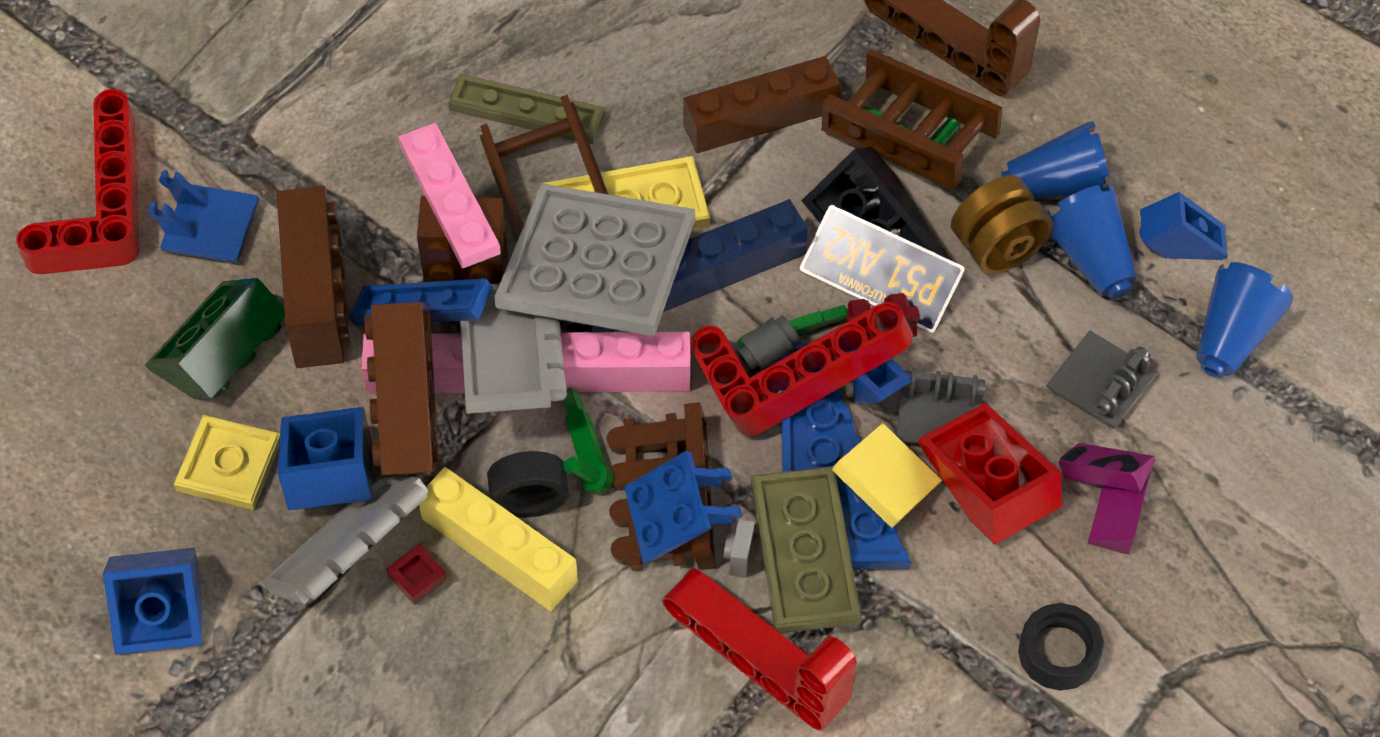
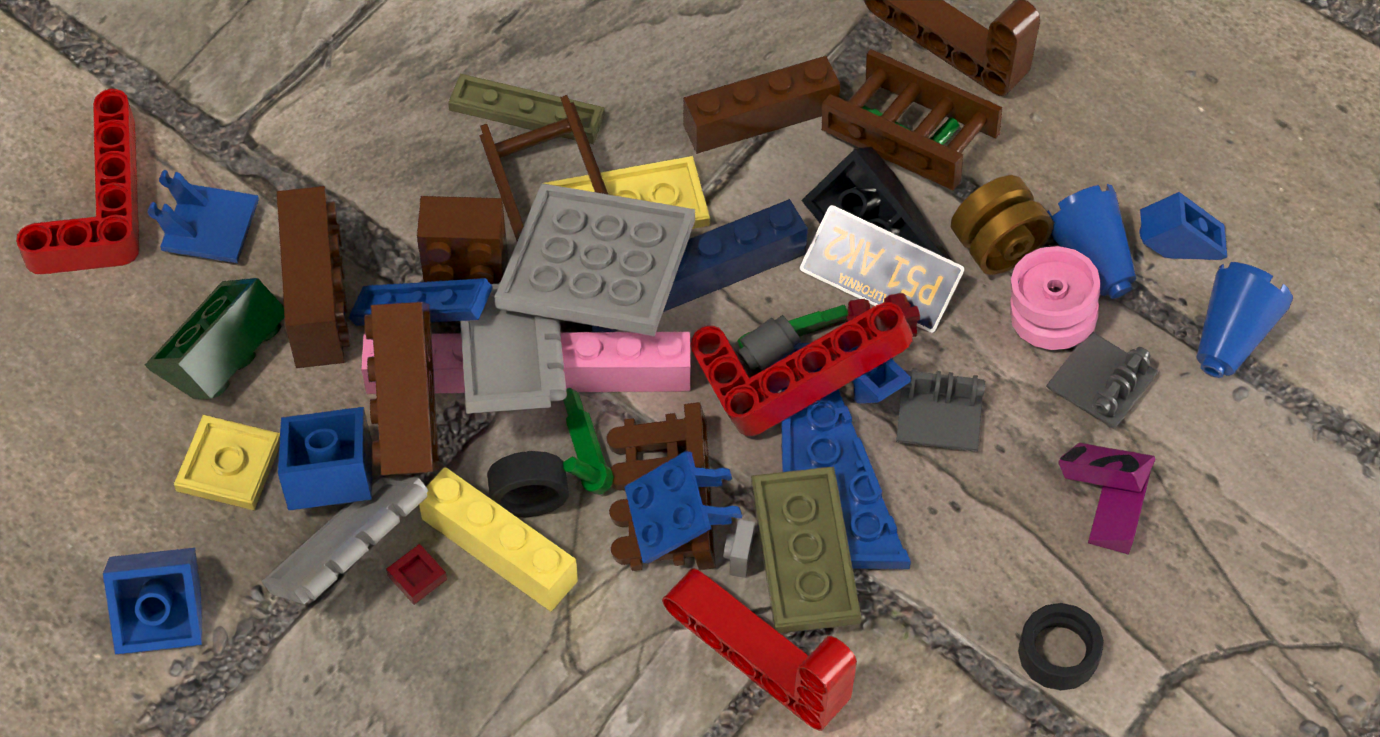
(449, 195): bright pink plate -> none
(887, 475): light yellow tile -> none
(993, 472): red slope -> none
(1054, 297): none -> bright pink wheel
(1063, 164): blue cone -> none

